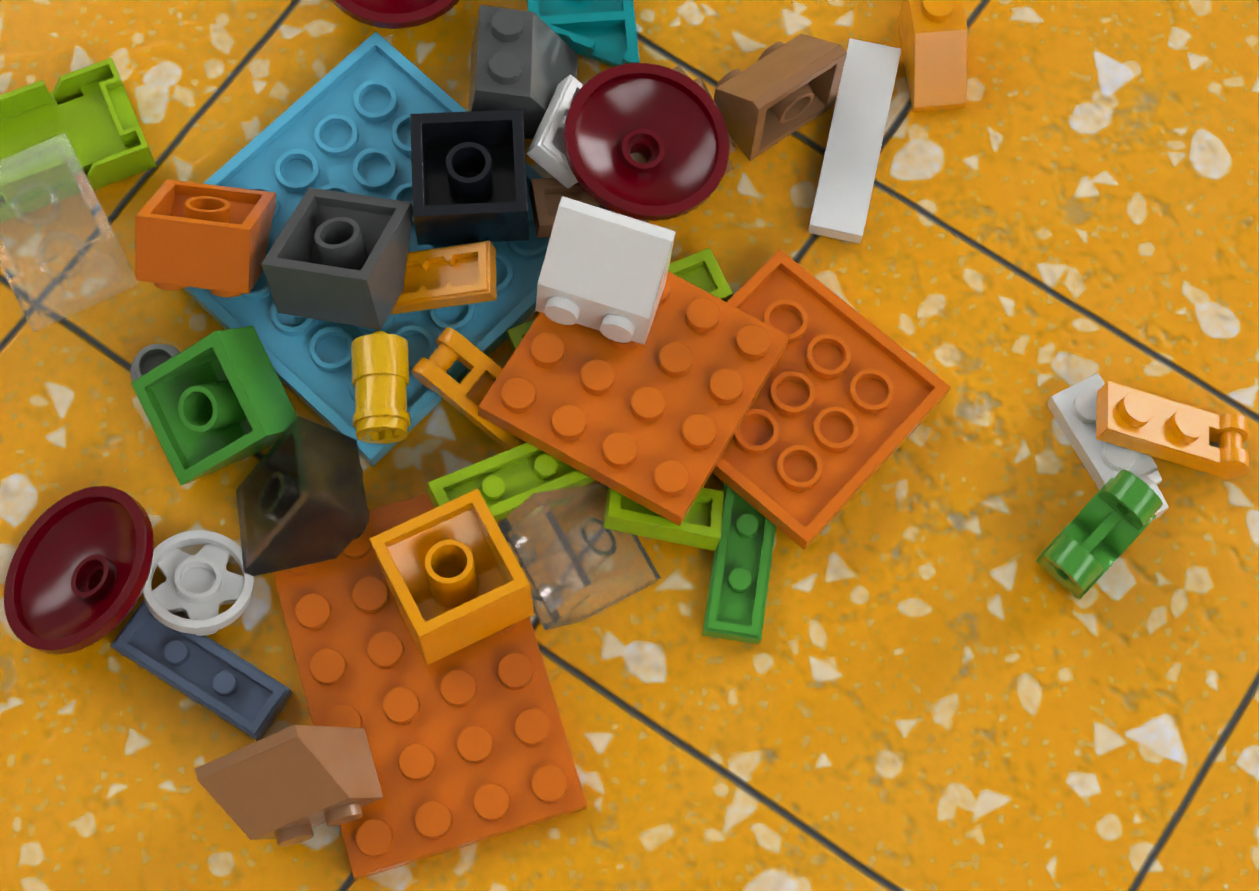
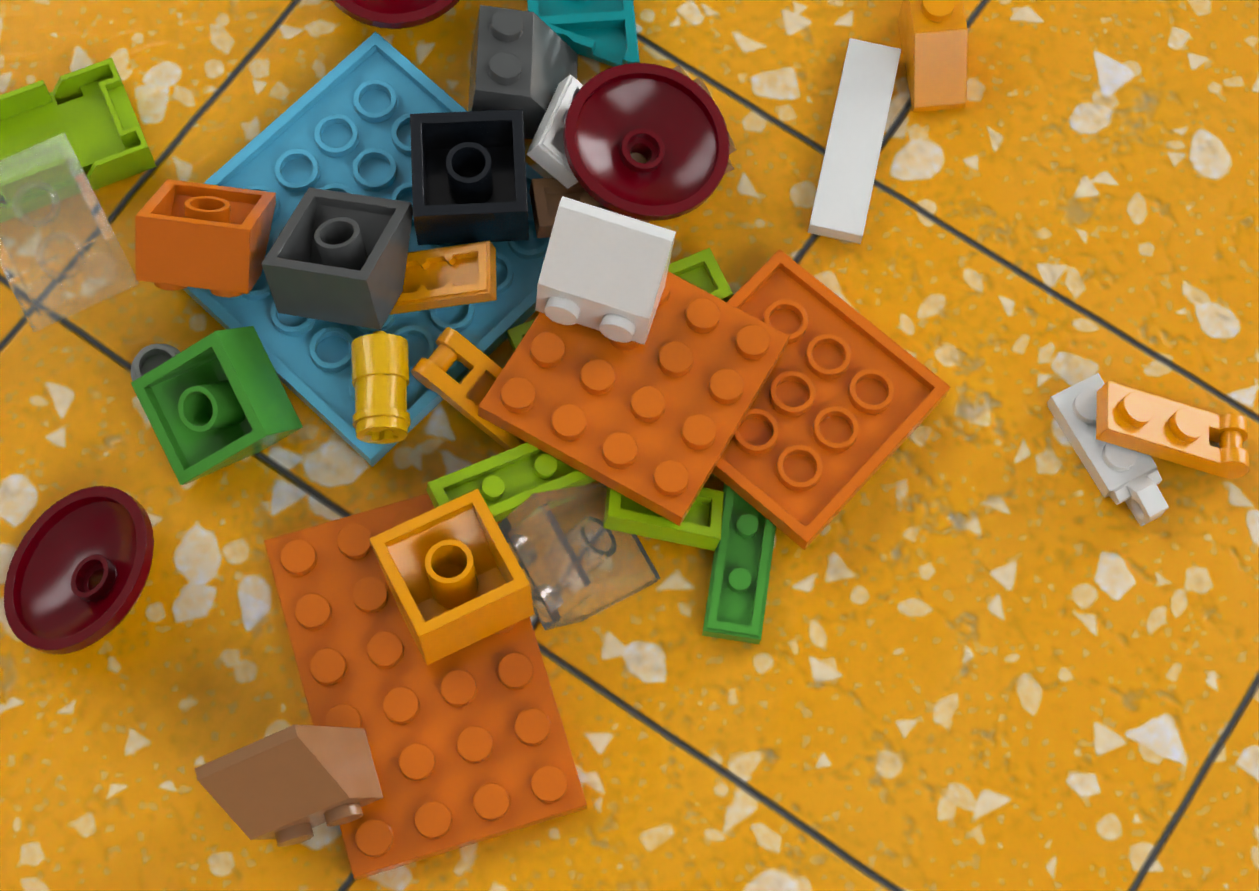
(198, 583): white wheel -> none
(204, 673): sand blue tile -> none
(302, 500): clear smoke slope -> none
(780, 92): medium nougat slope -> none
(1100, 533): bright green piece -> none

